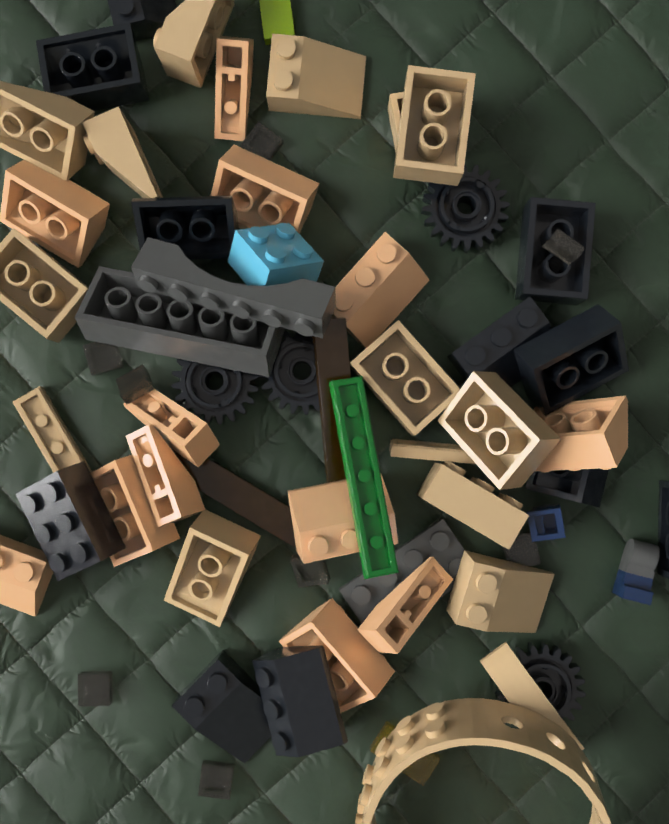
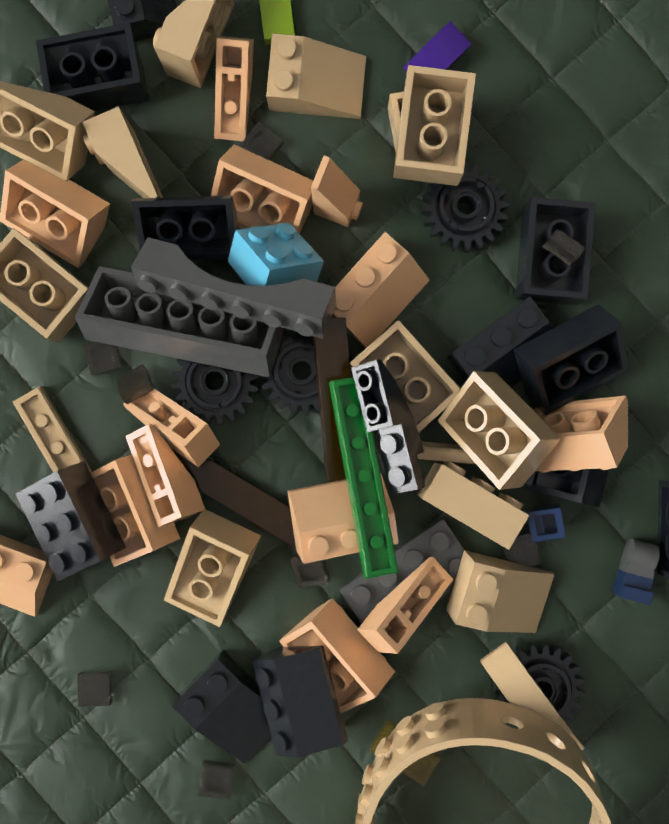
(335, 194): none -> light nougat slope
(395, 427): none -> black slope
(441, 49): none -> dark purple slope

